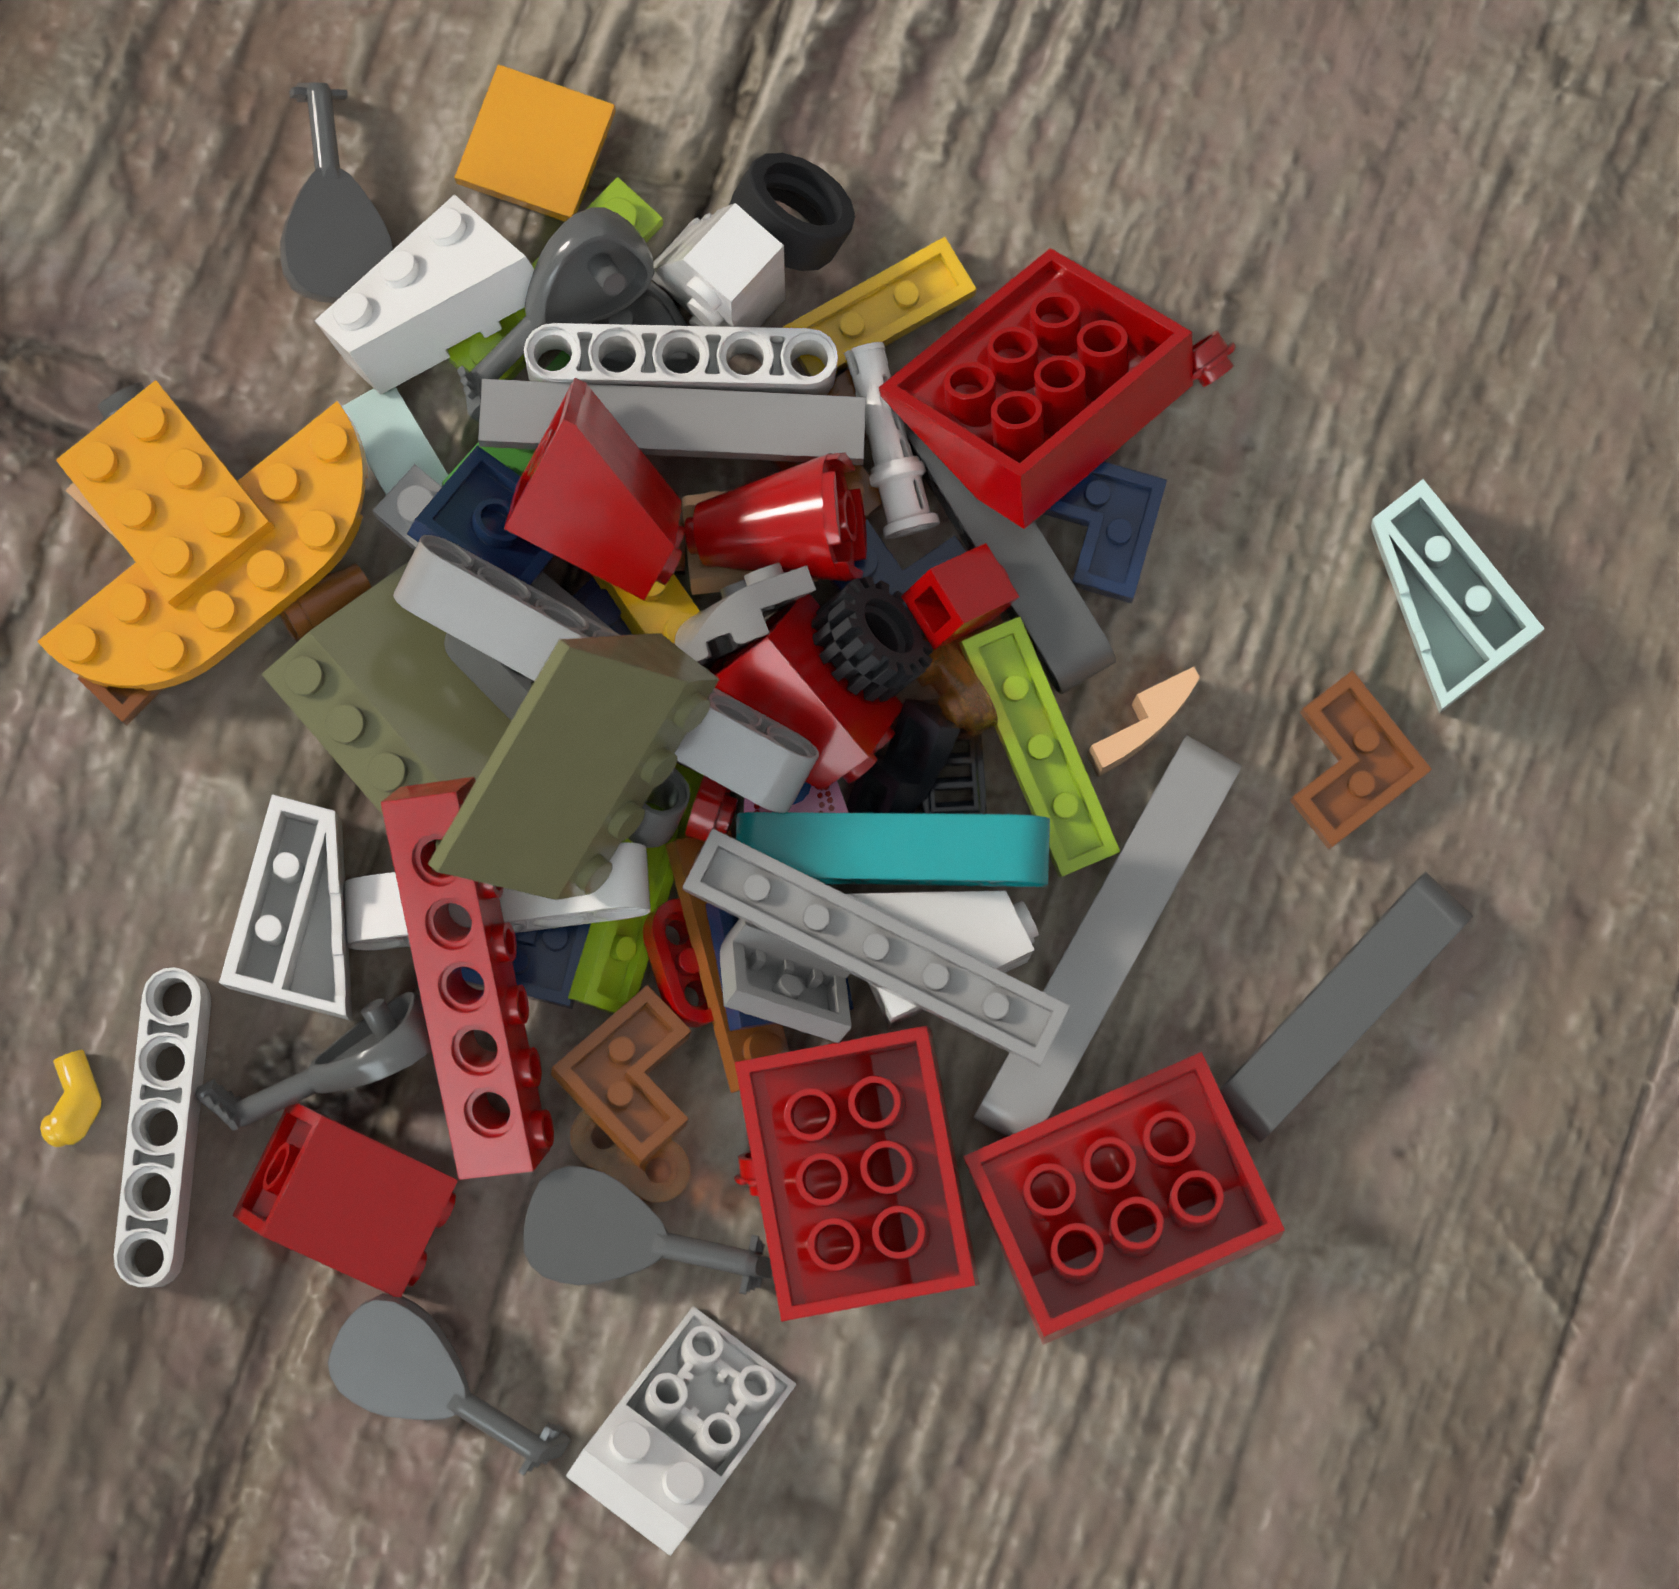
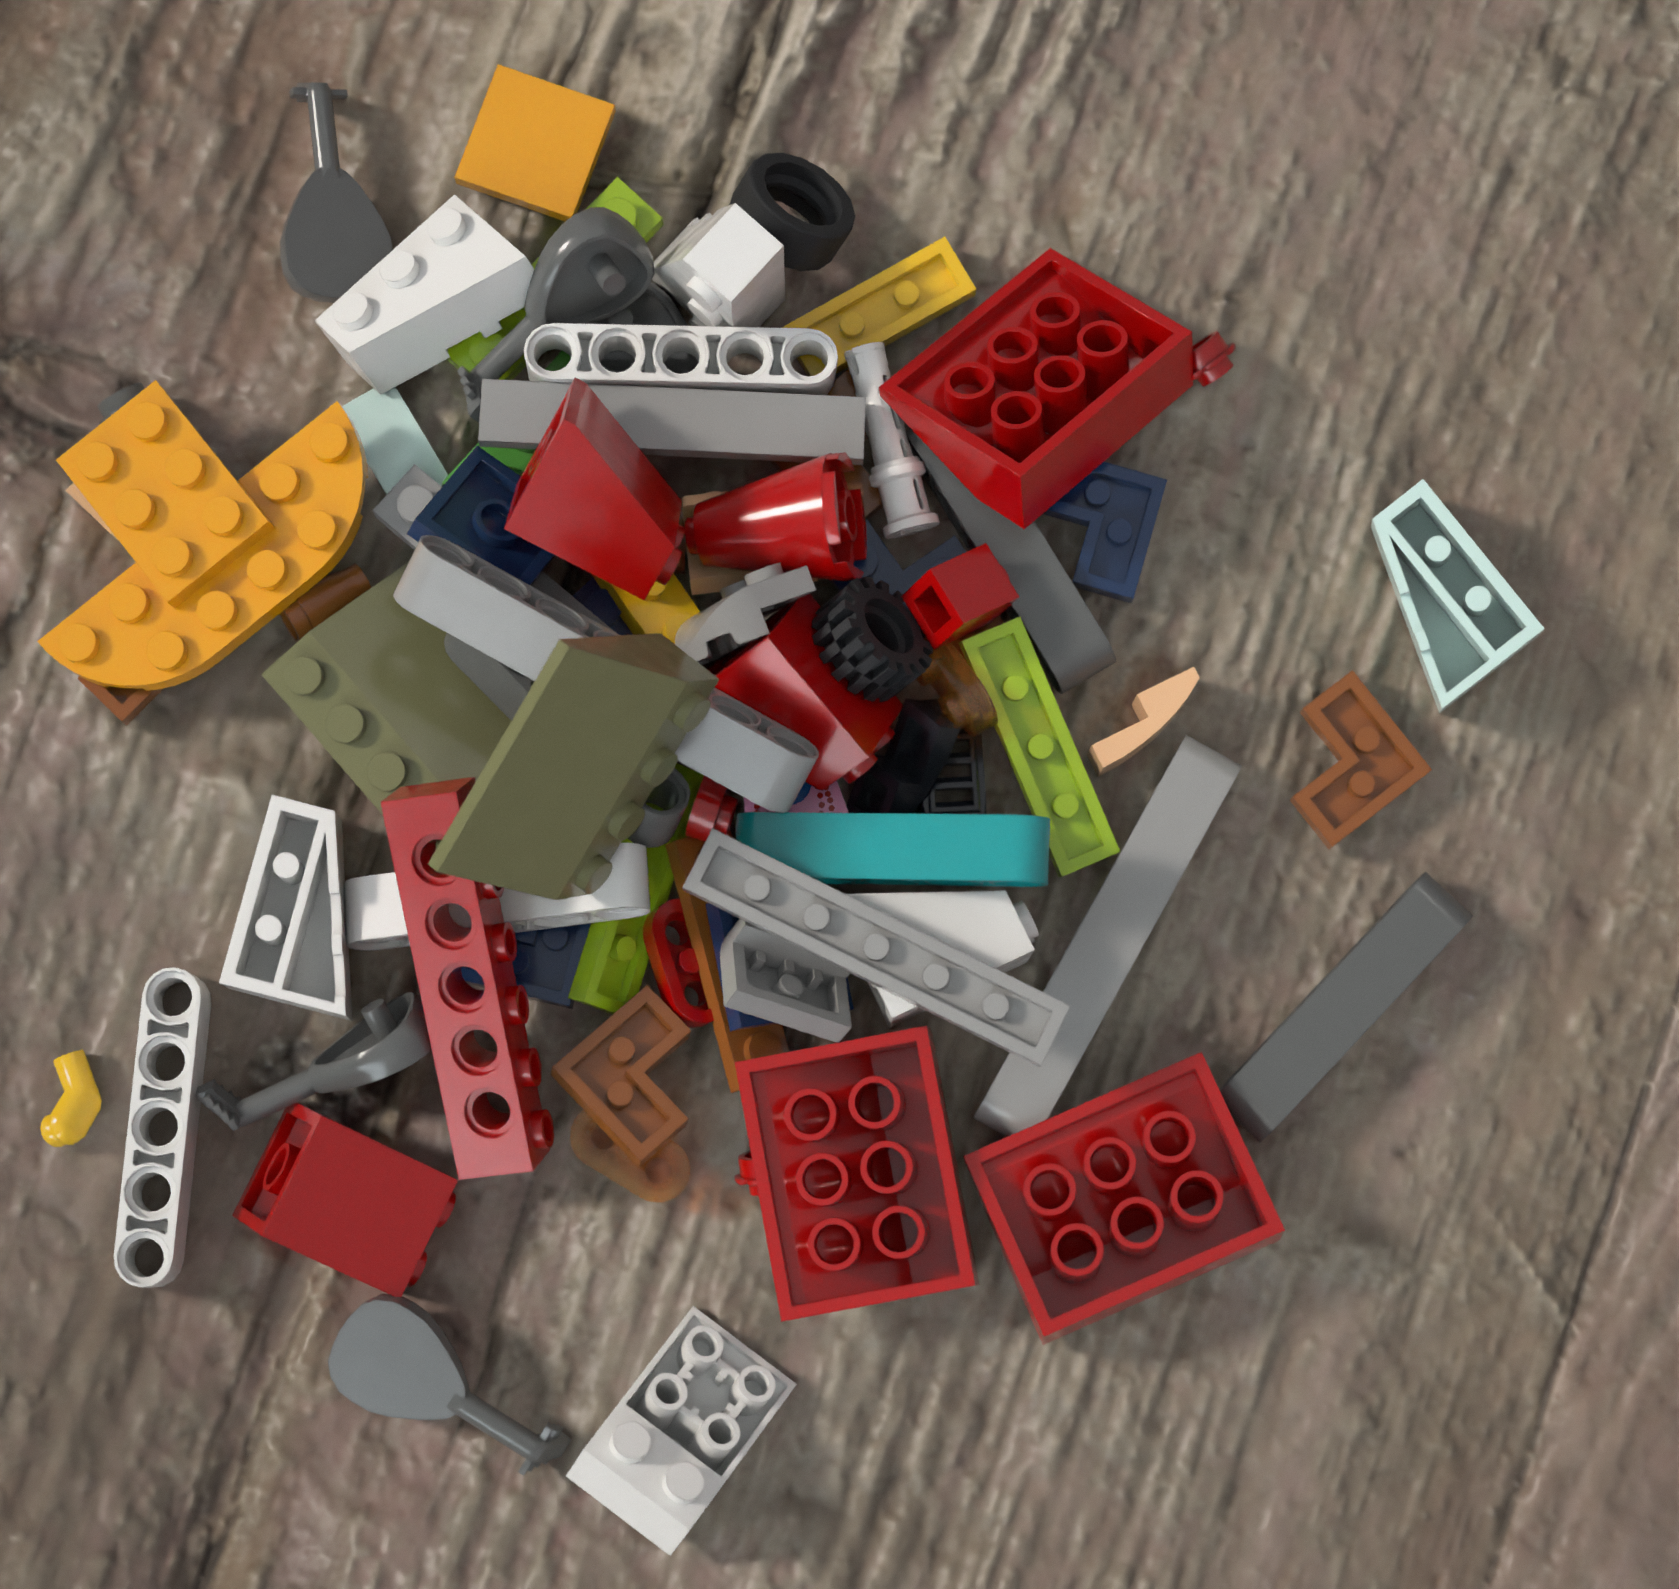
(596, 1230): dark grey piece -> none

